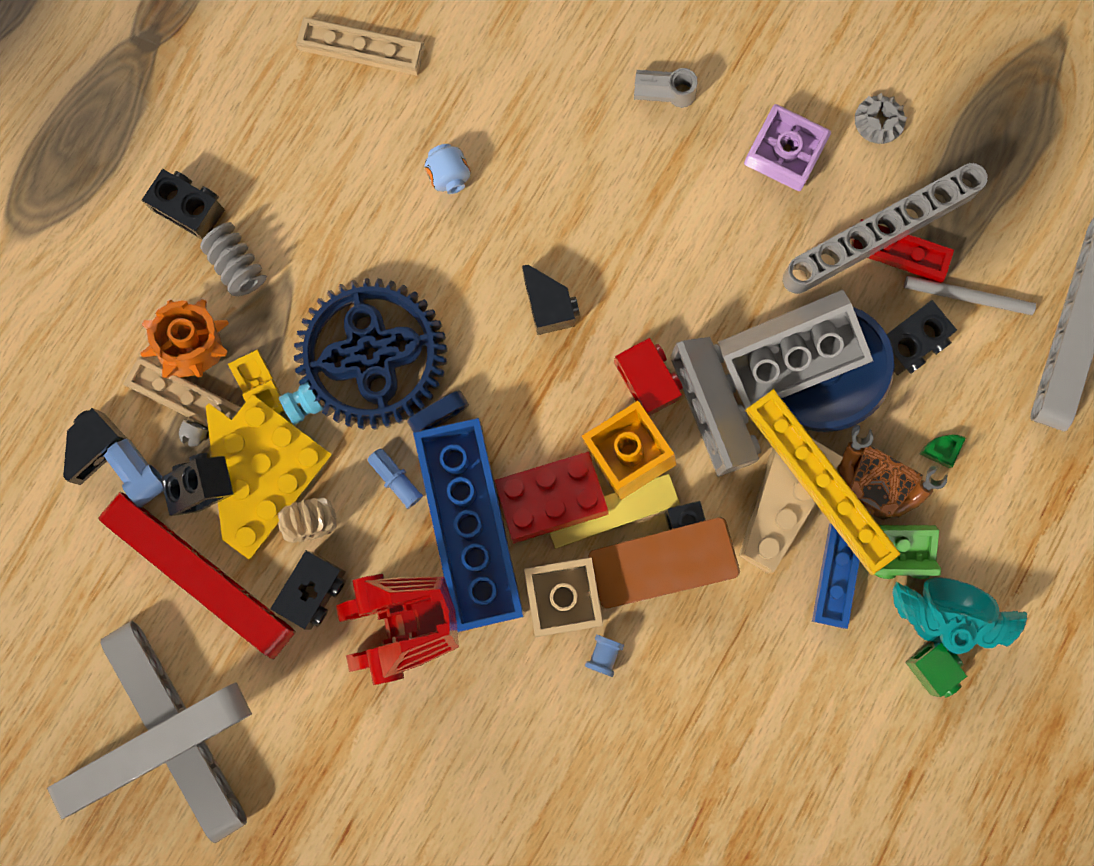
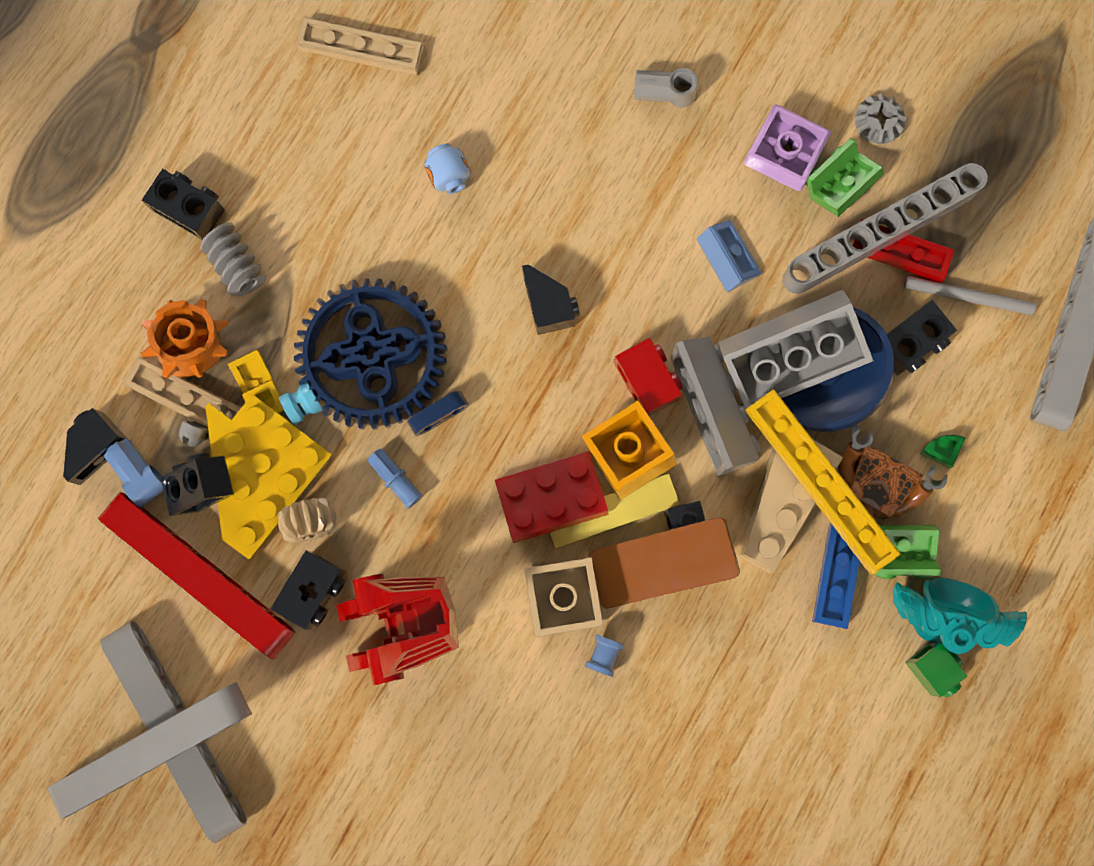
(468, 524): blue brick -> none
(728, 255): none -> medium blue slope
(842, 178): none -> bright green bracket

